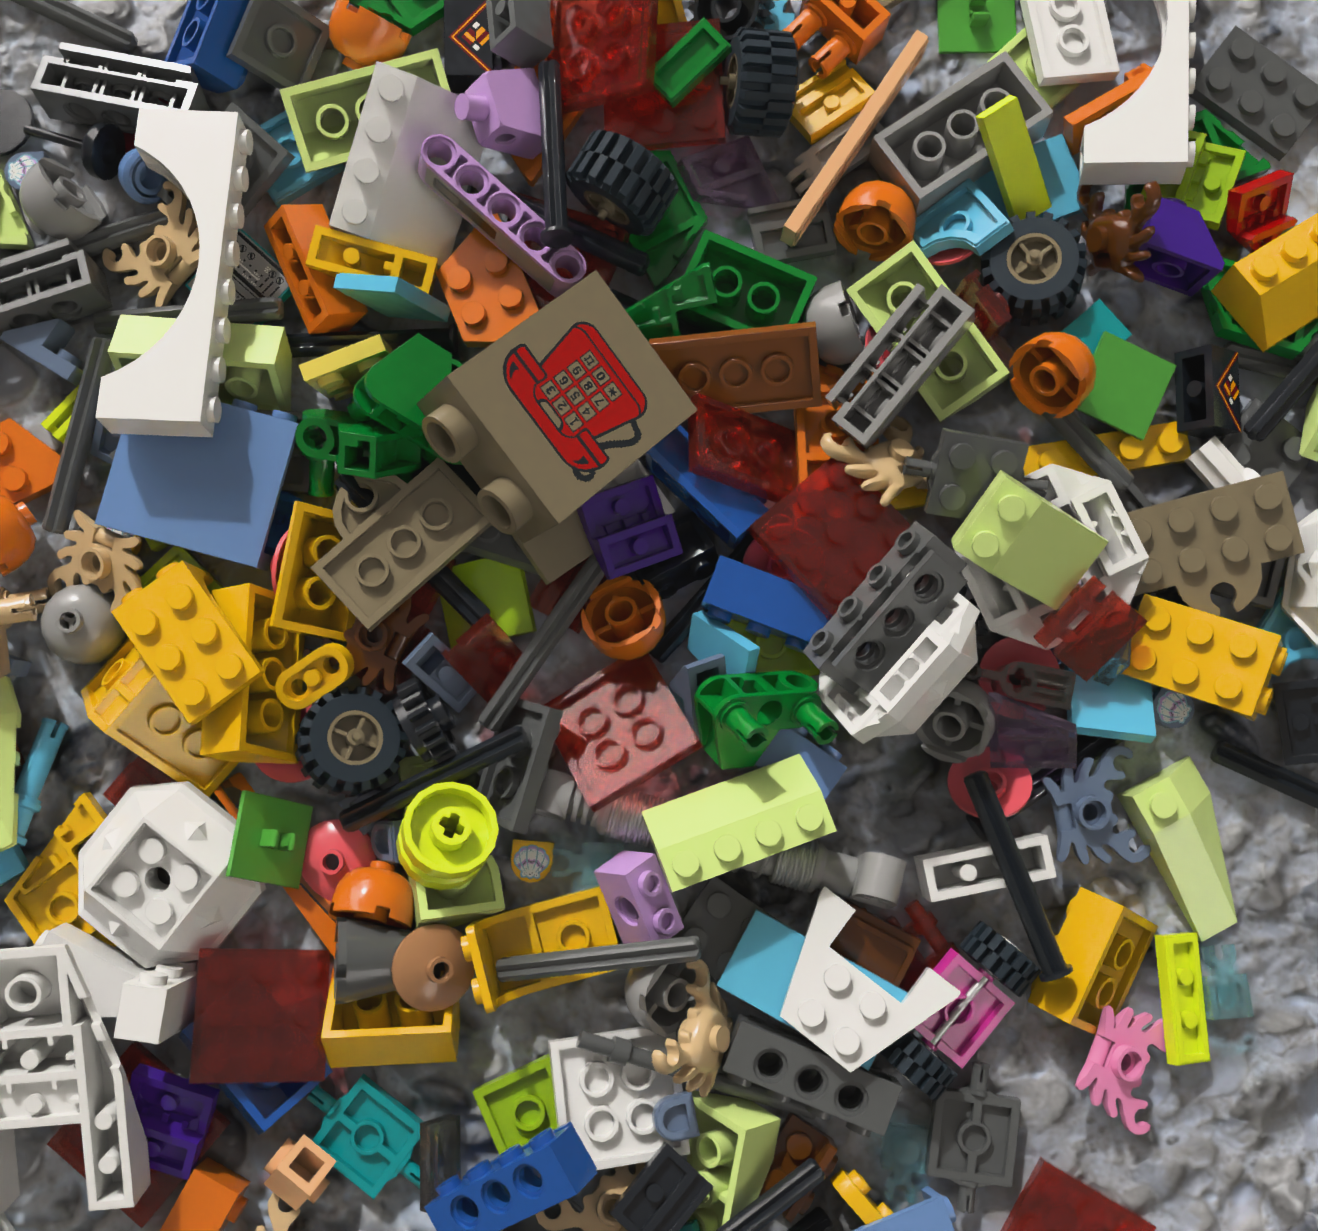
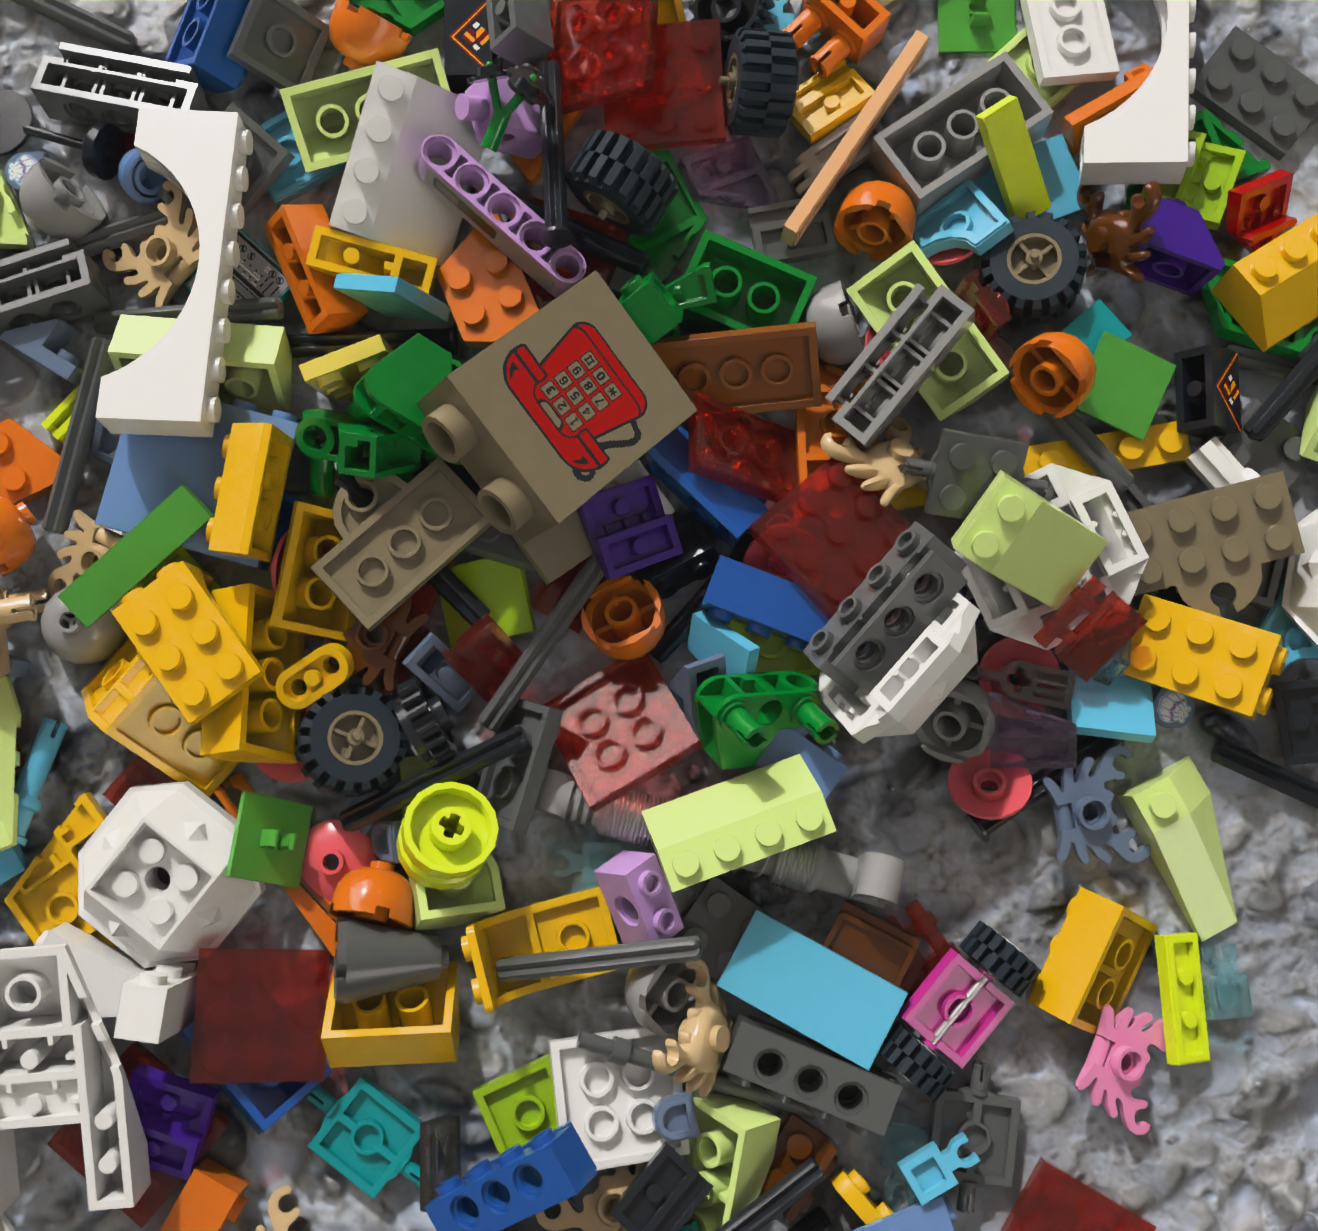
(136, 555): none -> bright green tile
(249, 491): none -> yellow slope
(299, 1171): light nougat brick -> none
(415, 963): medium nougat dish -> none
(527, 84): none -> plant
(531, 859): tile -> none
(650, 306): none -> green brick
(689, 62): green tile -> none
(844, 1007): white wing -> none
(931, 1171): none -> medium azure plate
(975, 868): white brick -> none
(1016, 877): black axle -> none

